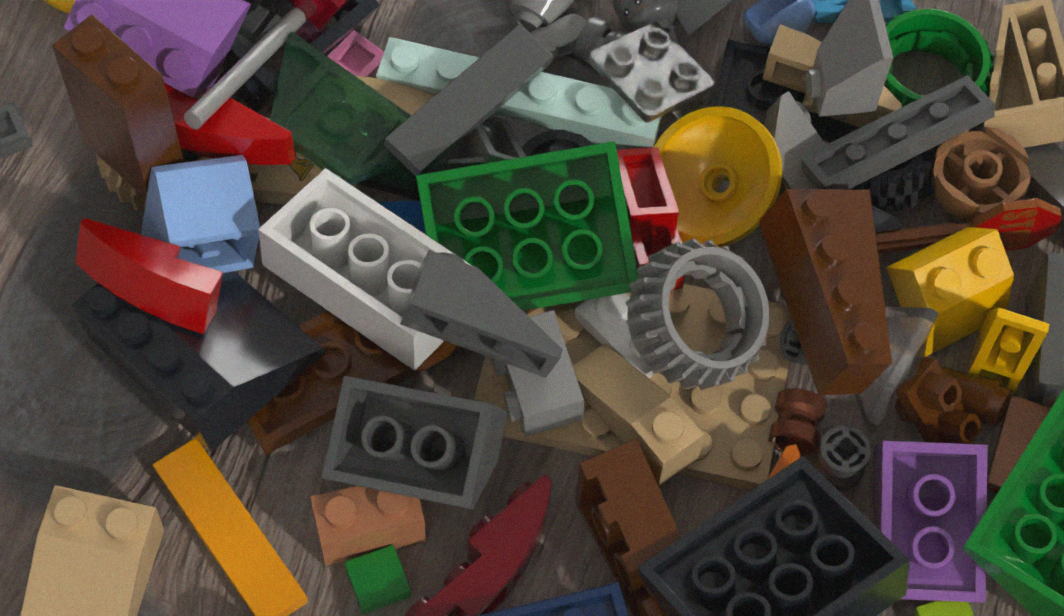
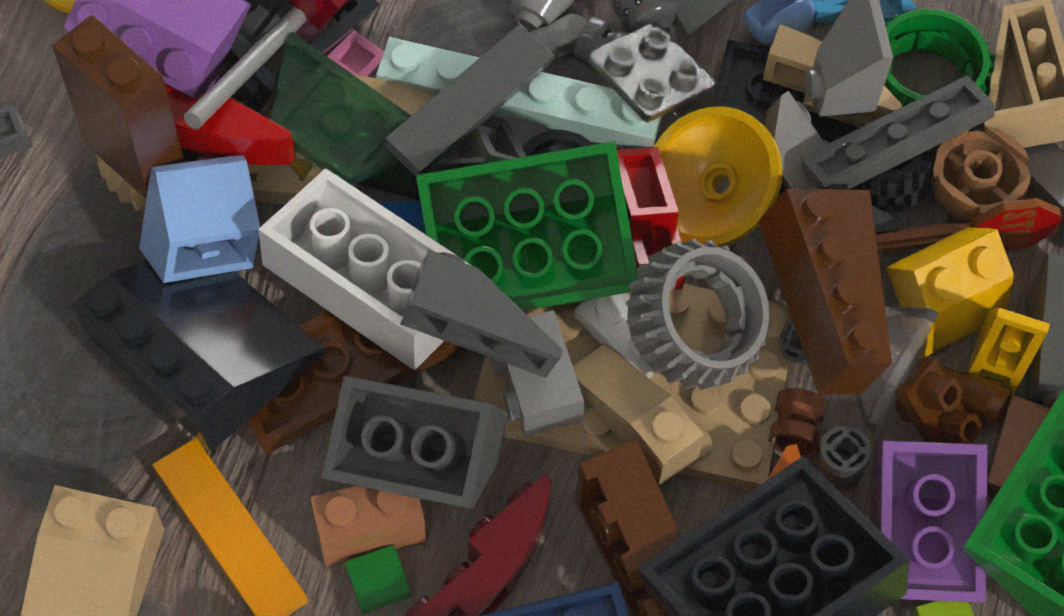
(149, 274): red slope -> none

